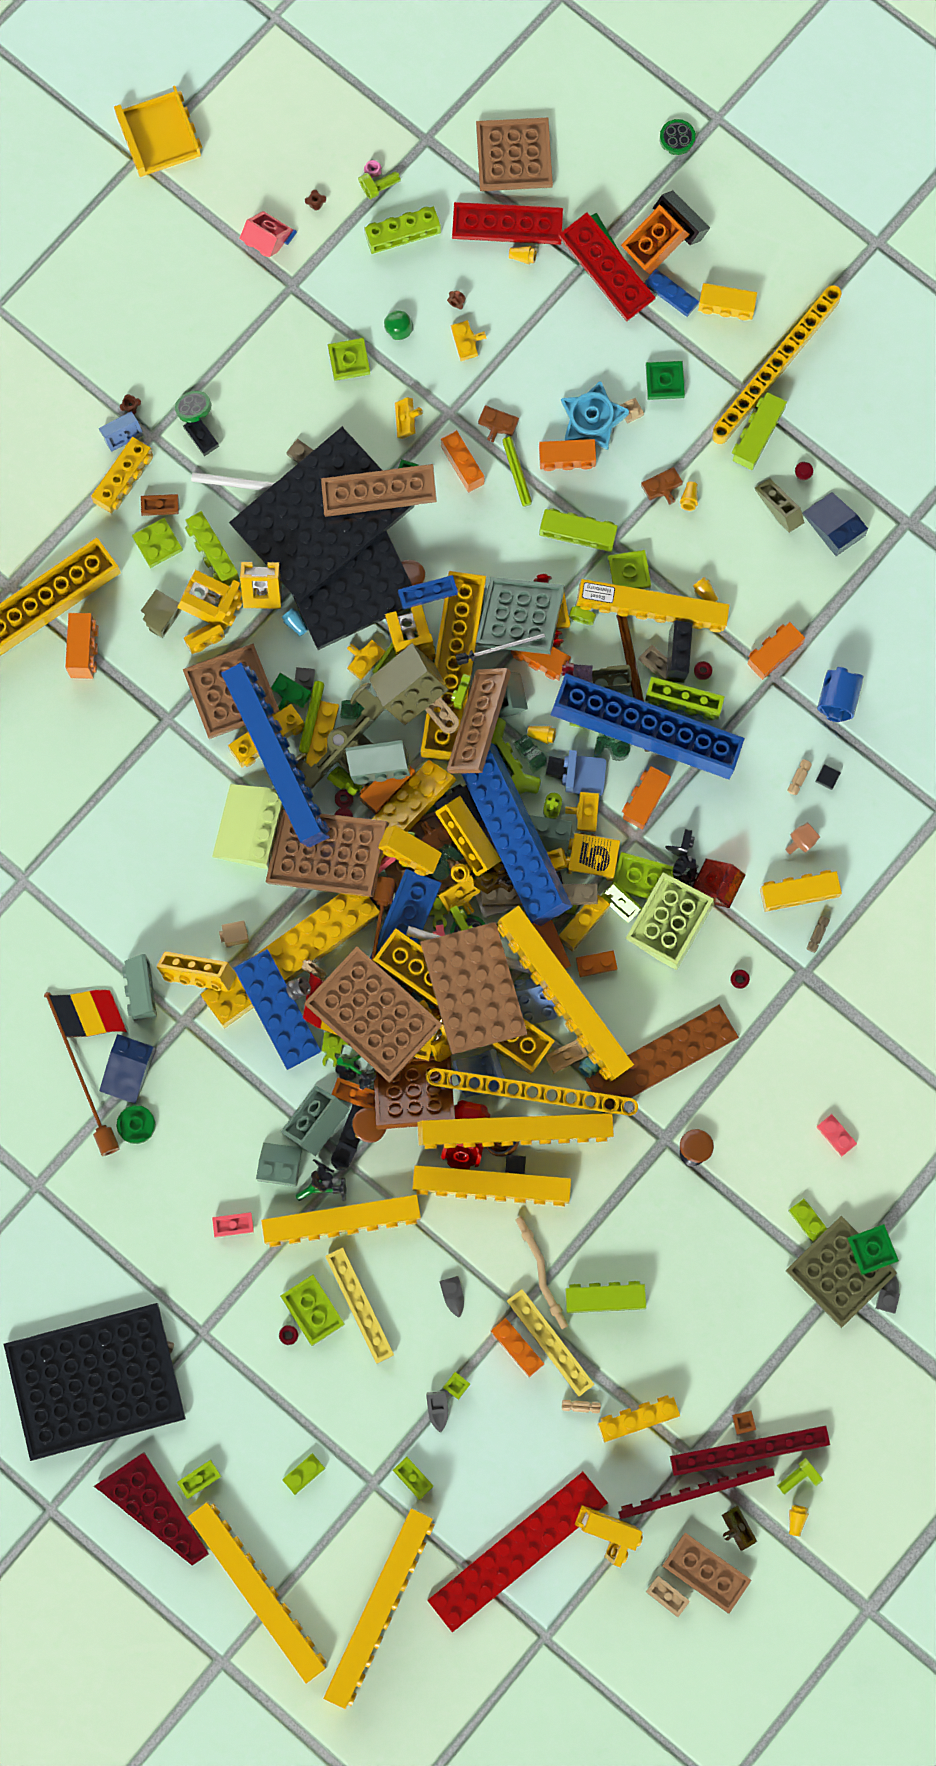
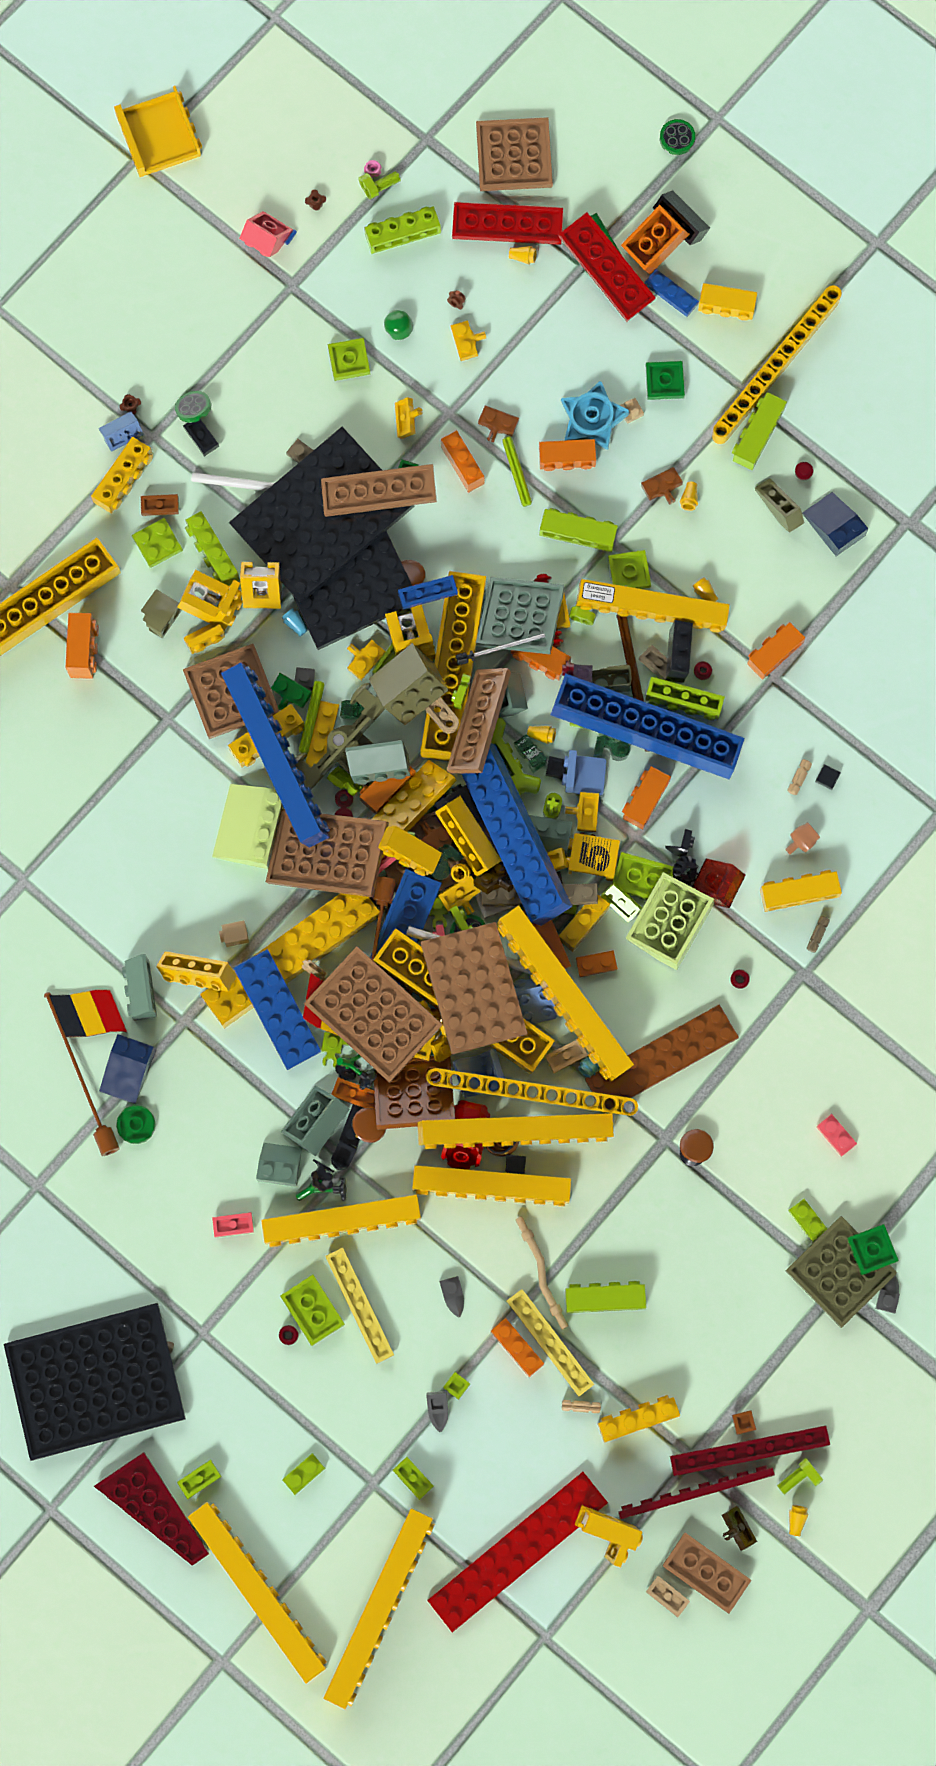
(298, 988): flat silver wheel -> none
(840, 694): blue cylinder -> none

